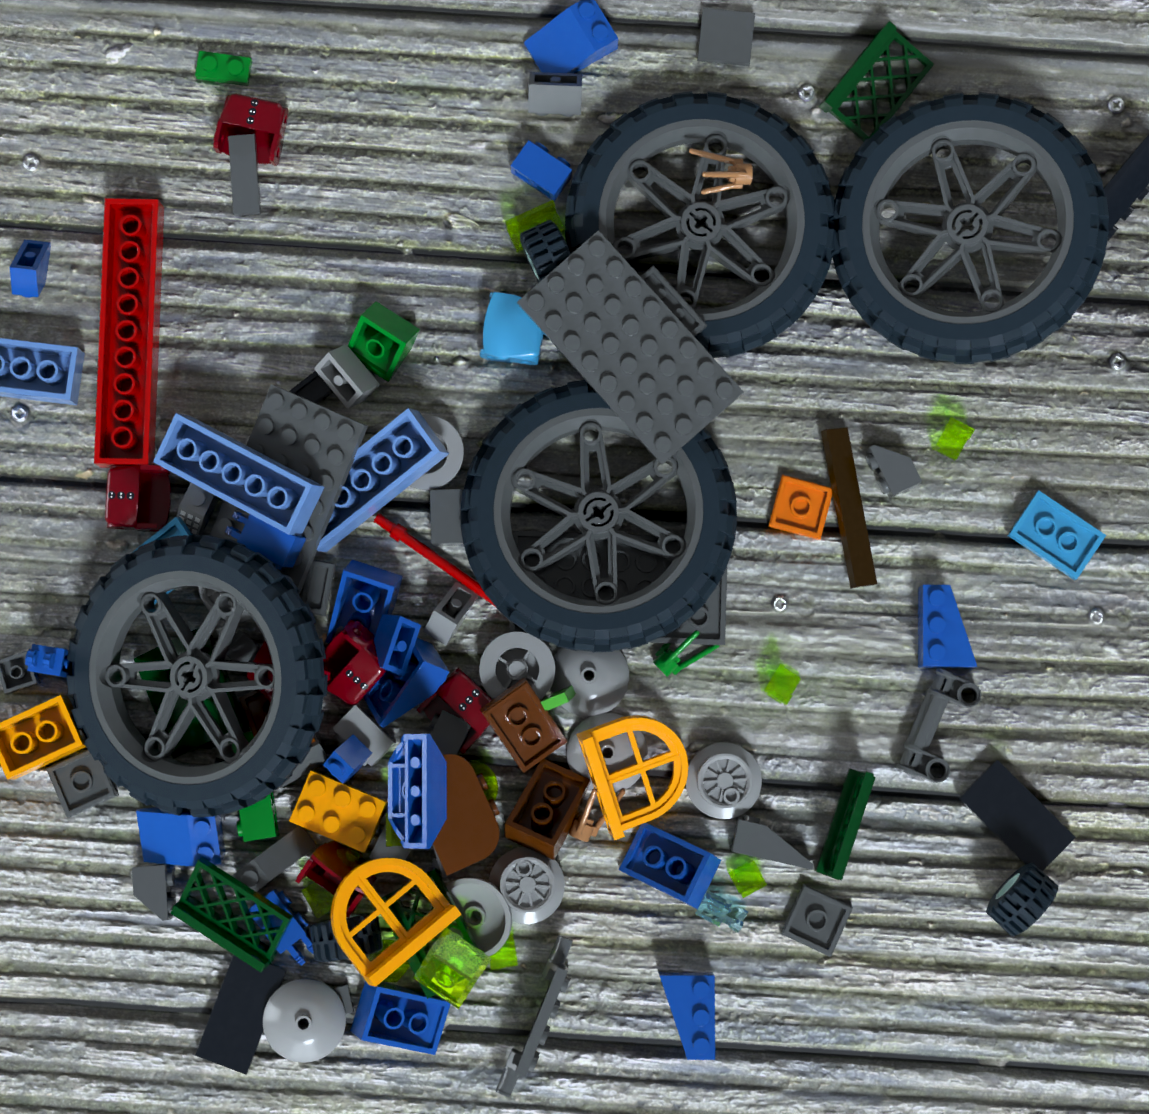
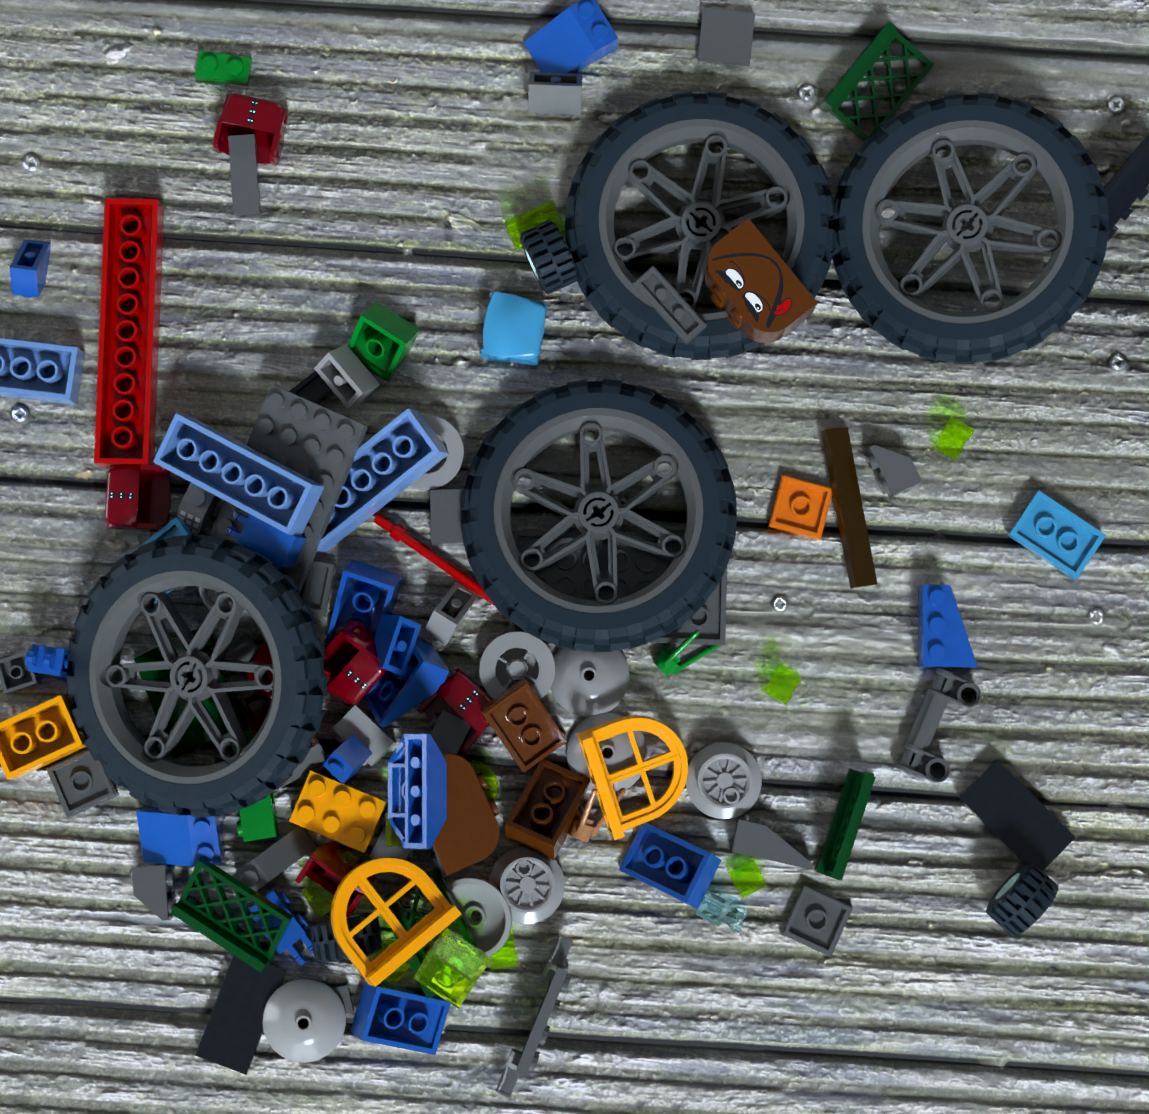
(541, 170): blue brick -> none
(558, 698): bright green tile -> none
(630, 347): dark grey plate -> none
(693, 1009): blue wedge -> none
(738, 174): medium nougat plant -> none
(756, 285): none -> reddish brown brick

